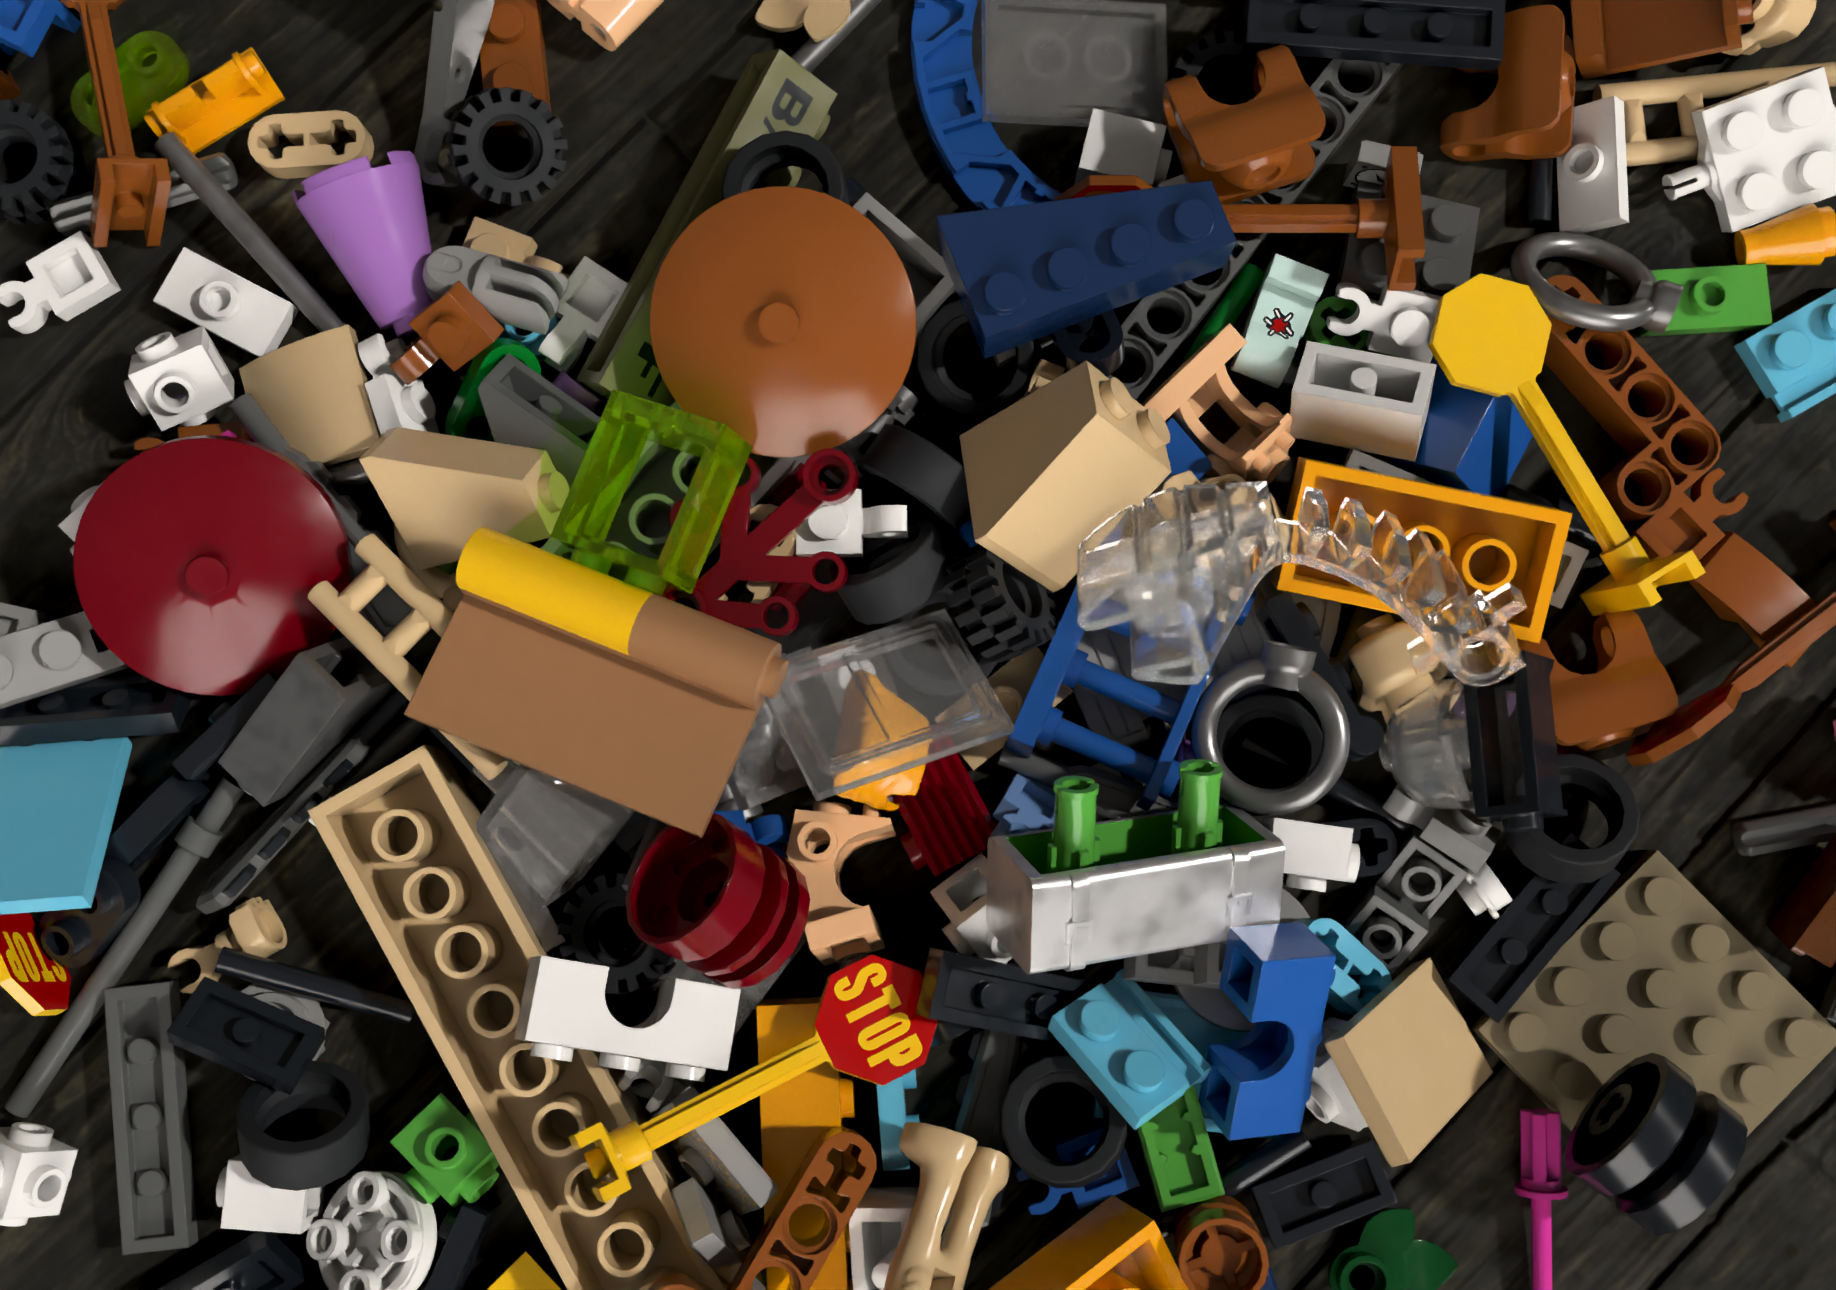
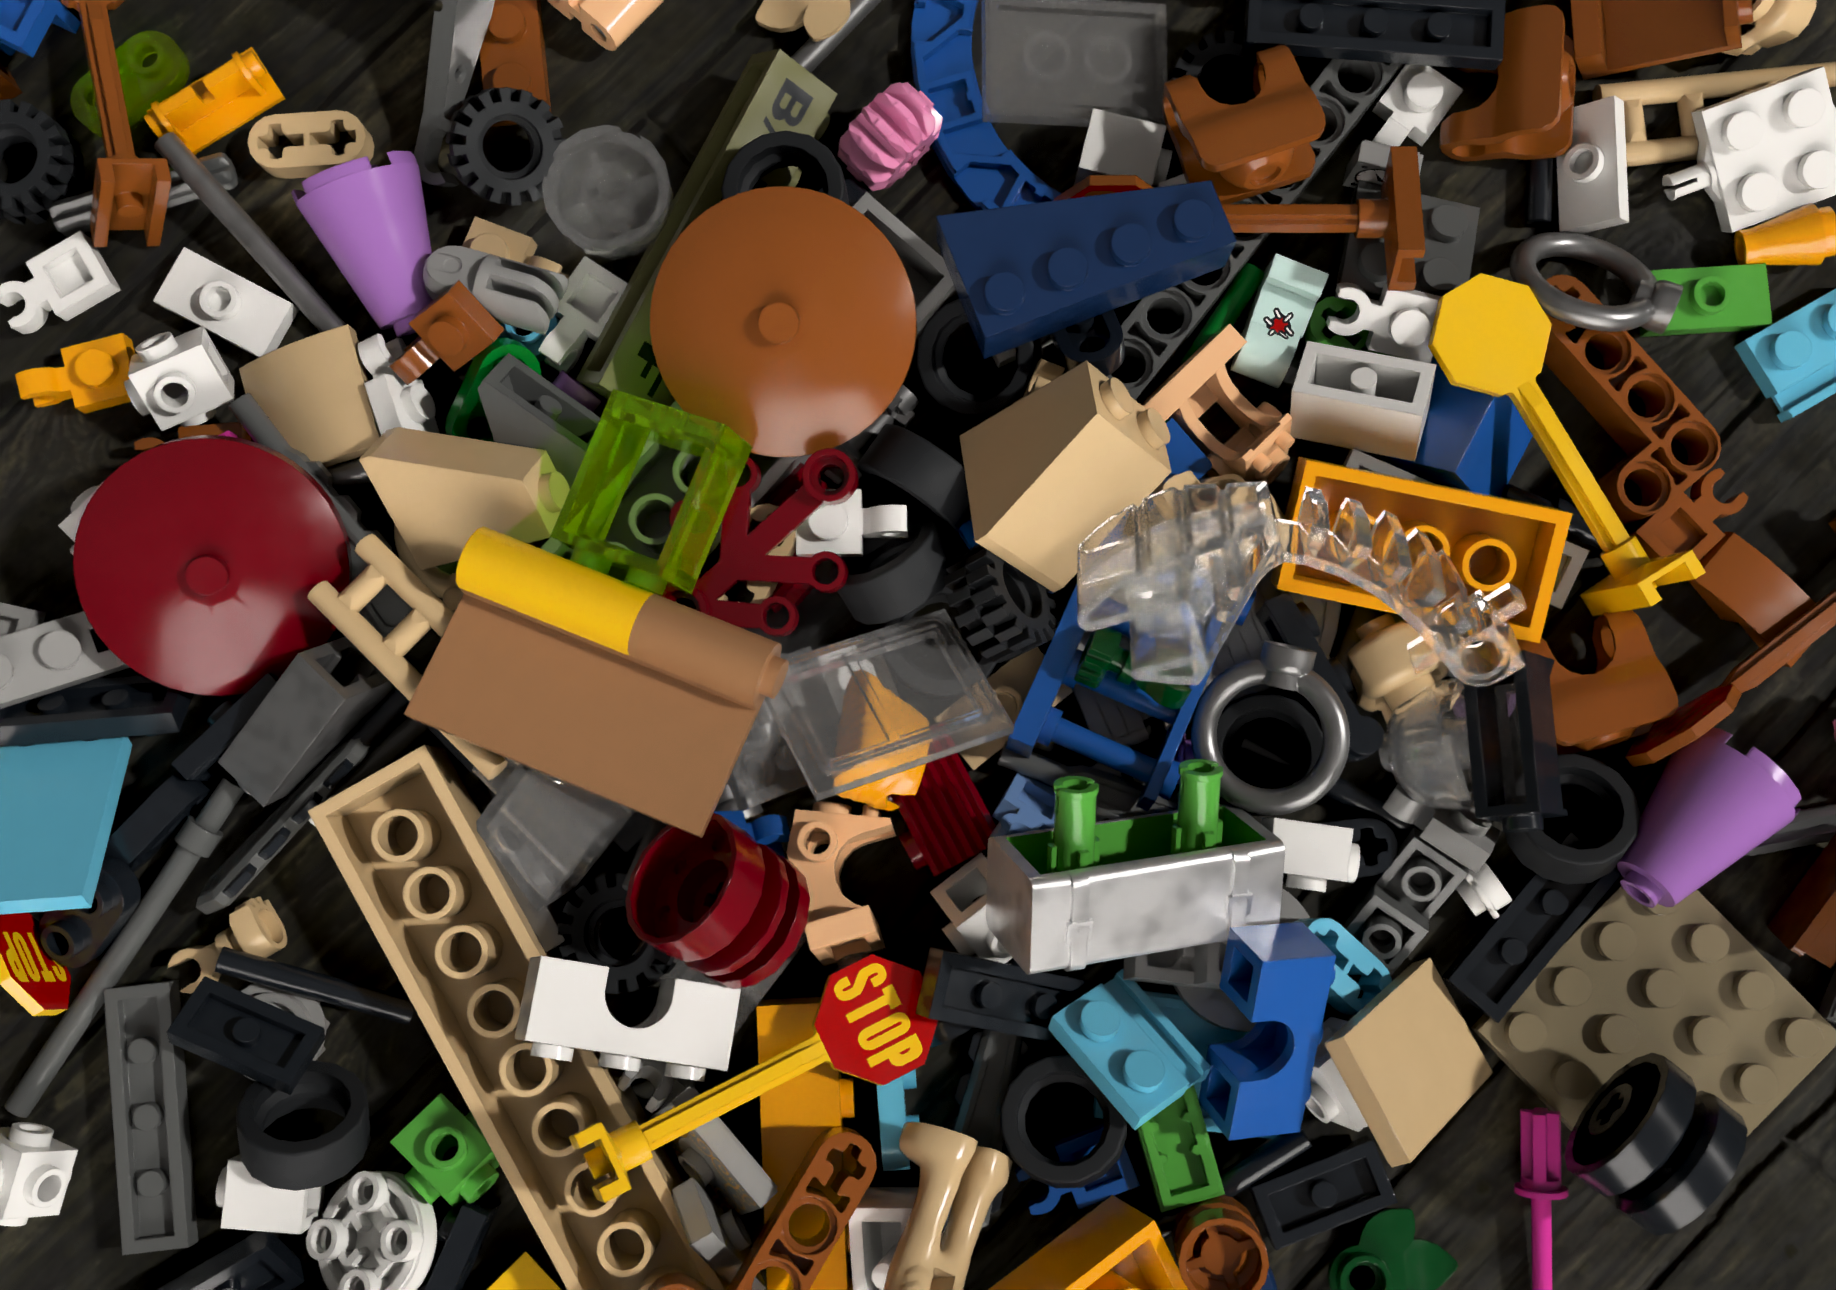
(90, 375): none -> light orange plate
(608, 192): none -> clear cylinder
(889, 136): none -> bright pink gear
(1104, 654): none -> dark green piece
(1414, 105): none -> white plate
(1705, 818): none -> medium lavender cone

